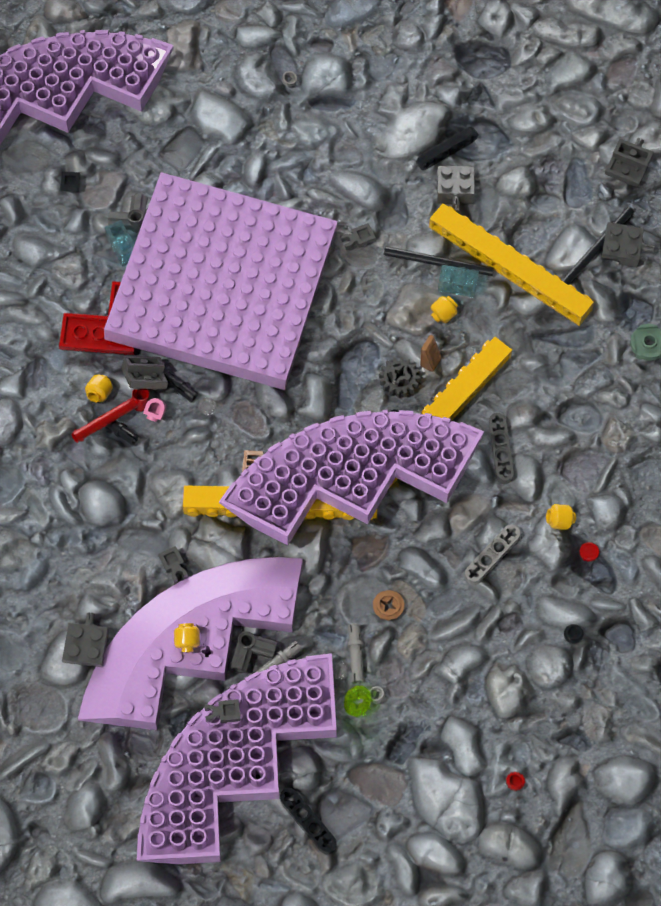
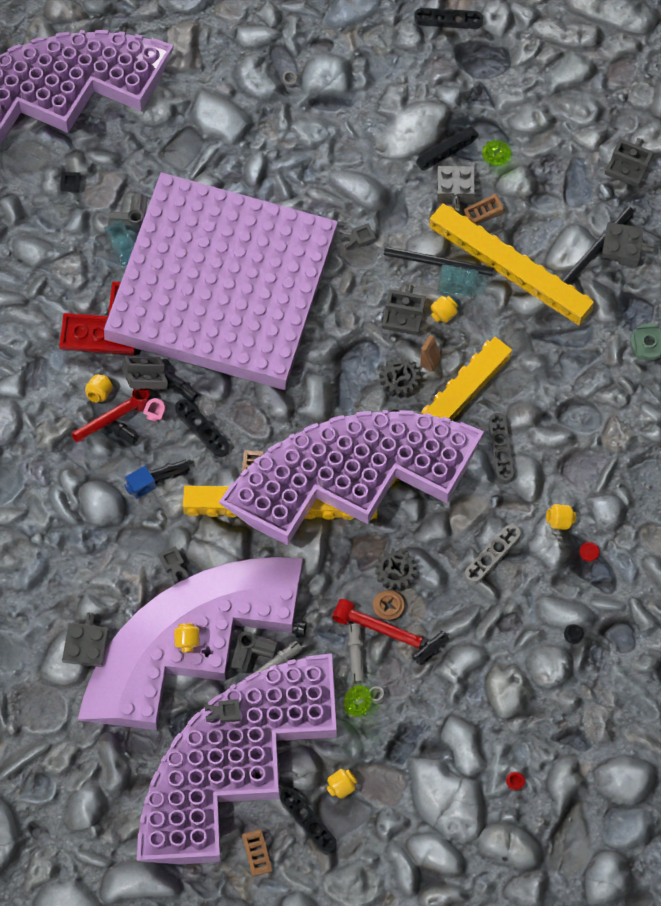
(139, 482): none -> blue brick
(170, 470): none -> black pin
(204, 426): none -> black beam
(252, 836): none -> medium nougat slope
(299, 628): none -> black plate
(341, 783): none -> yellow head
(345, 612): none -> red piece
(393, 577): none -> dark grey gear
(404, 311): none -> dark grey plate
(430, 647): none -> black pin
(448, 15): none -> black beam
(481, 205): none -> medium nougat slope
(501, 157): none -> clear neon green gear

